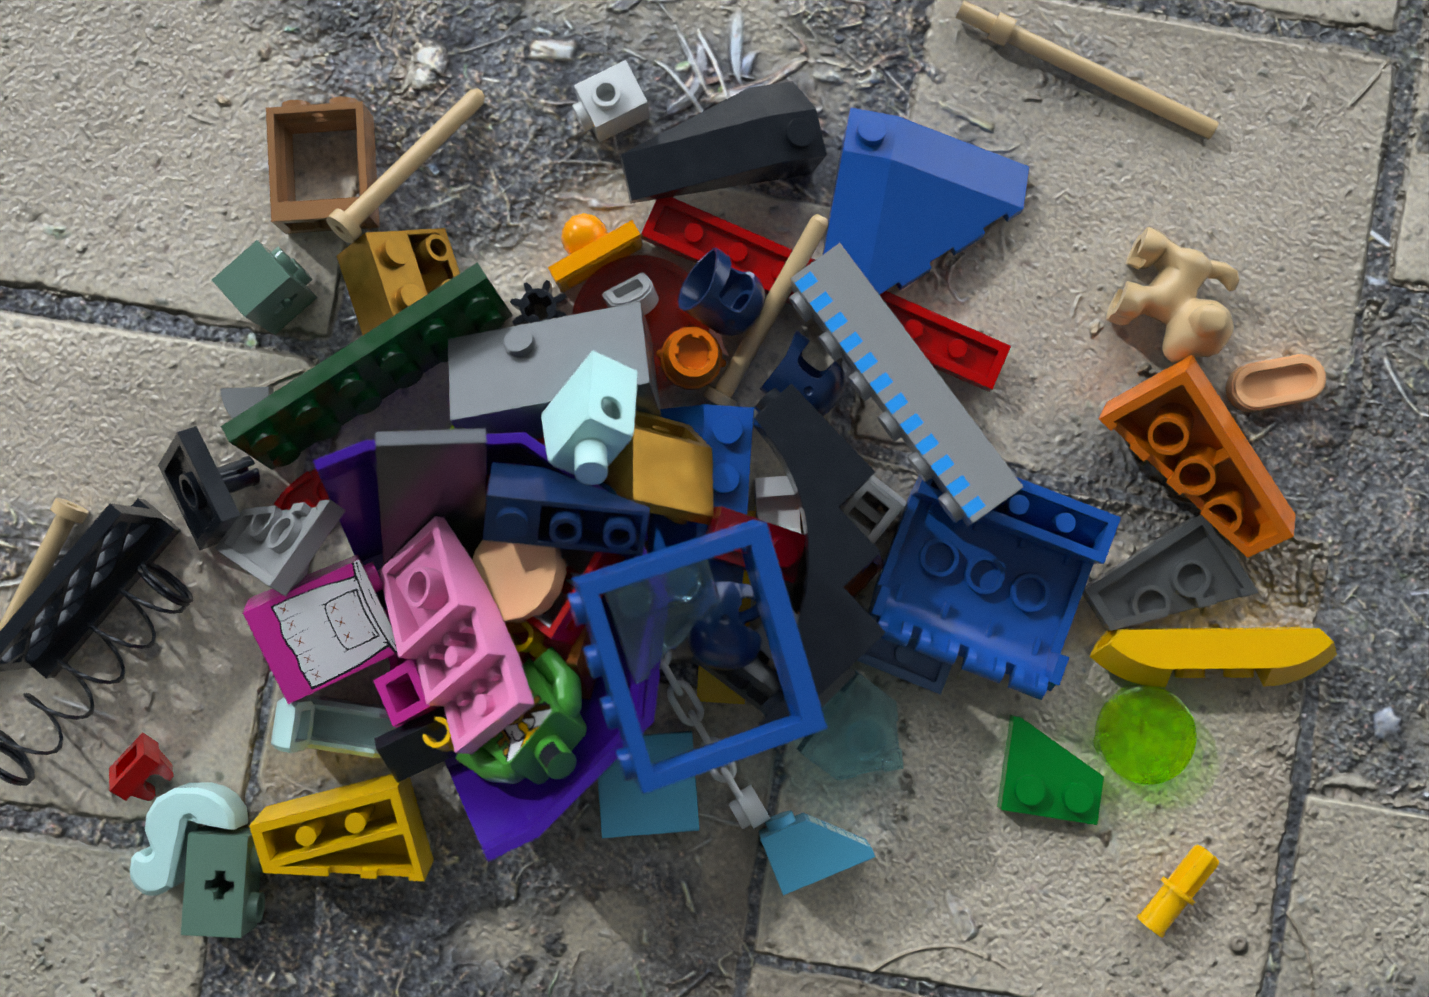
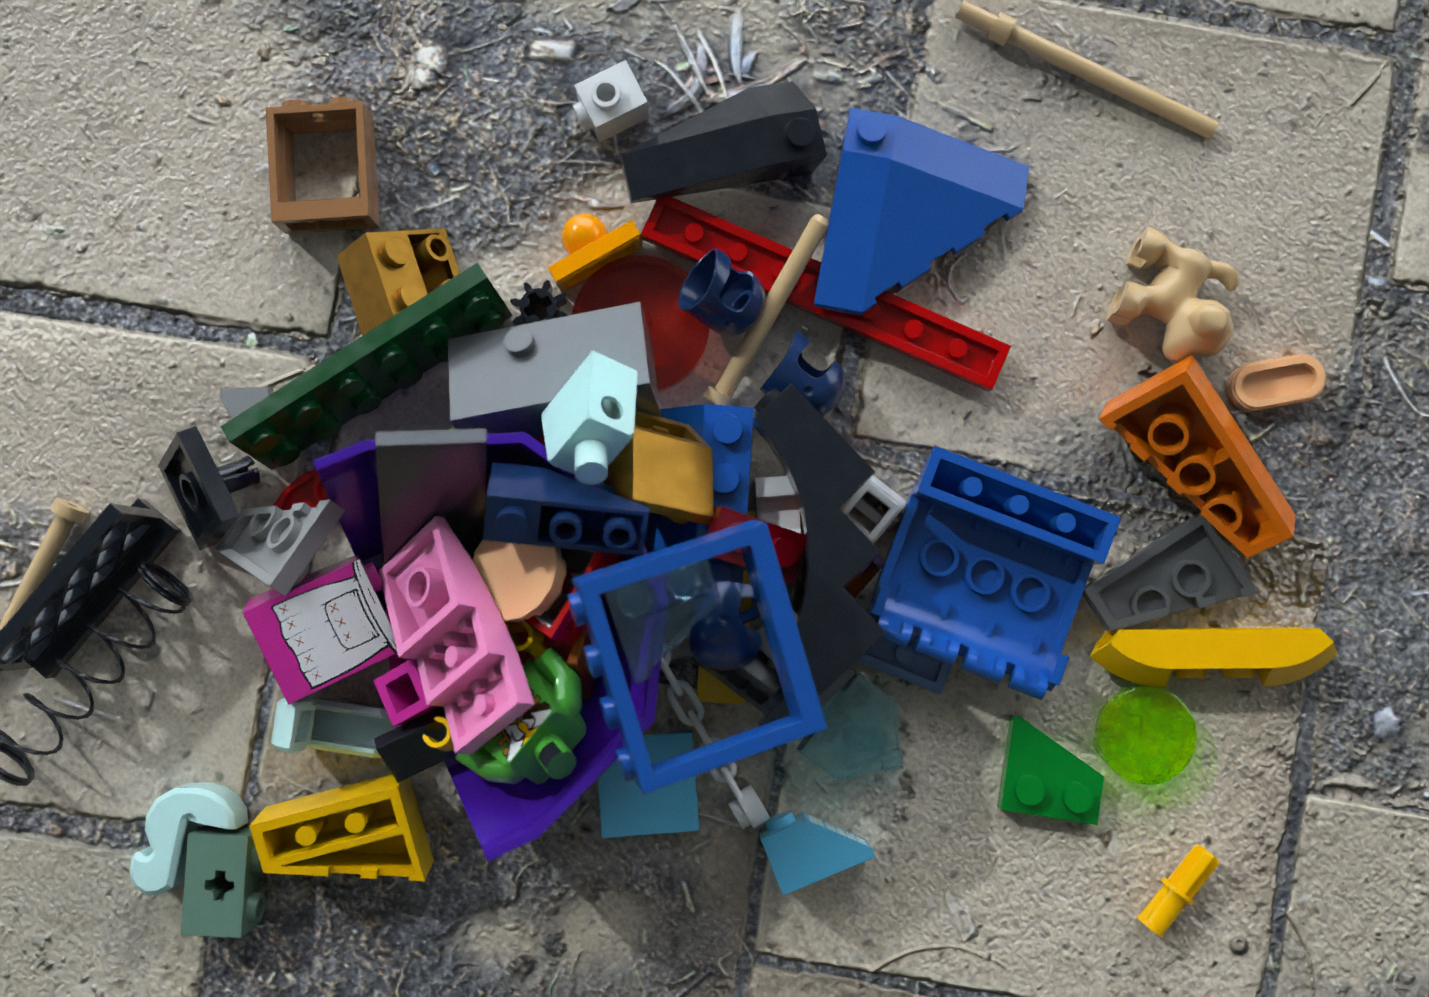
(135, 765): red tile -> none
(266, 286): sand green brick -> none
(347, 222): tan bar -> none
(631, 291): light grey tile -> none
(691, 358): orange piece -> none
(903, 386): light grey brick -> none

